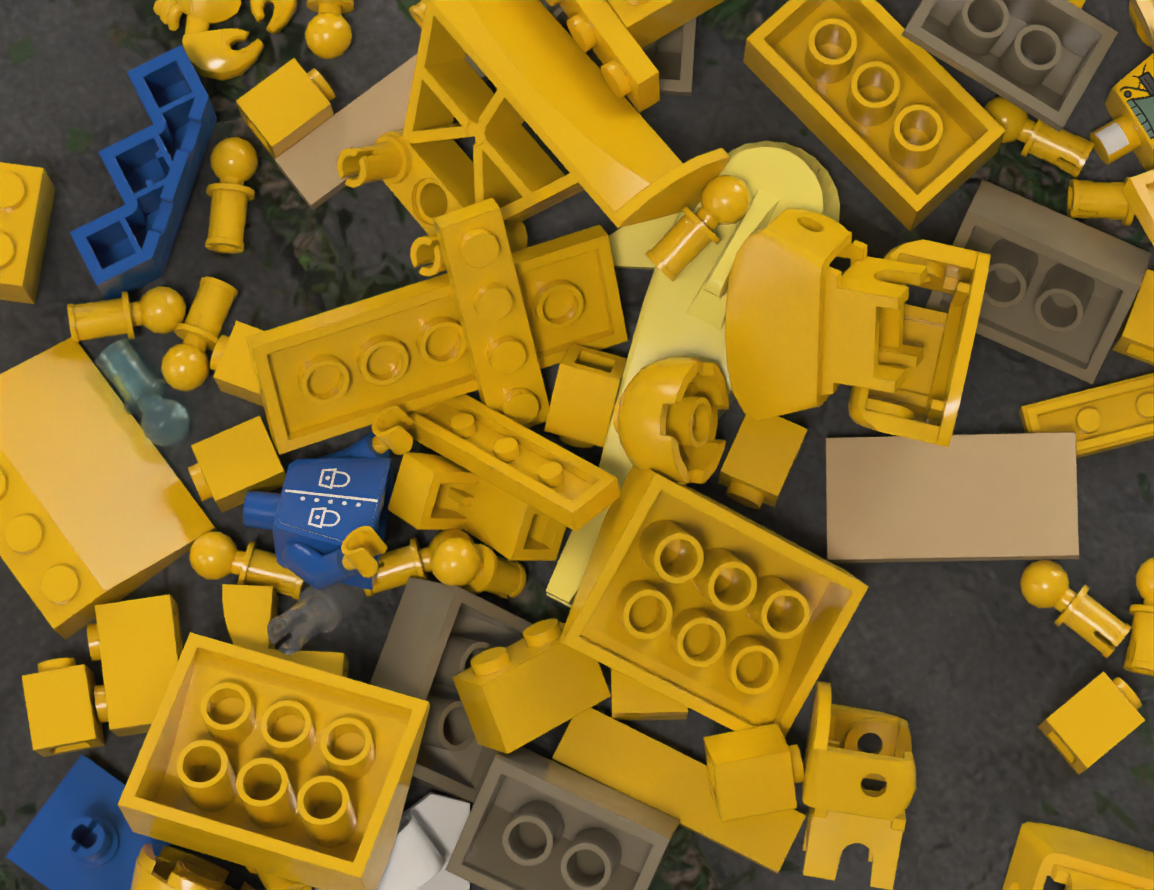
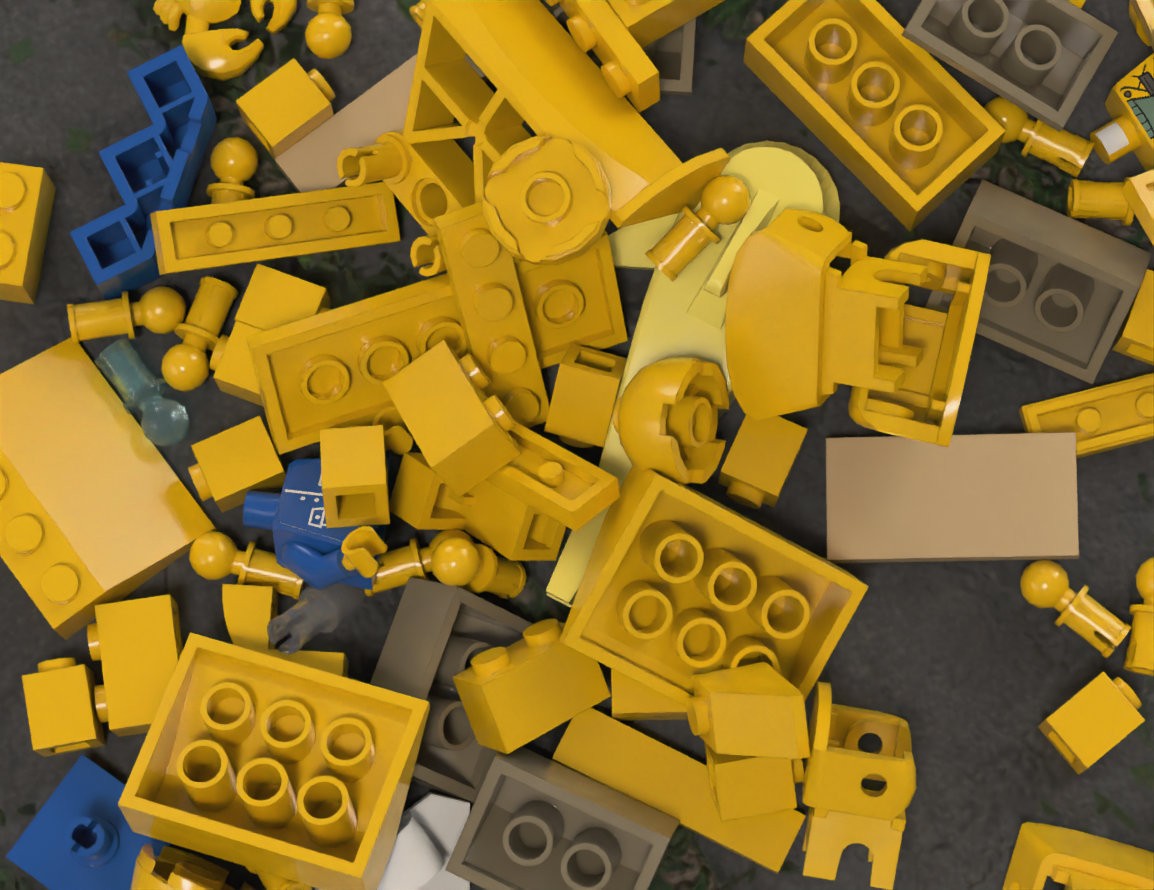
(274, 227): none -> yellow plate
(279, 299): none -> yellow brick
(354, 476): none -> yellow brick
(452, 418): none -> yellow brick
(547, 200): none -> yellow tile
(749, 713): none -> yellow slope

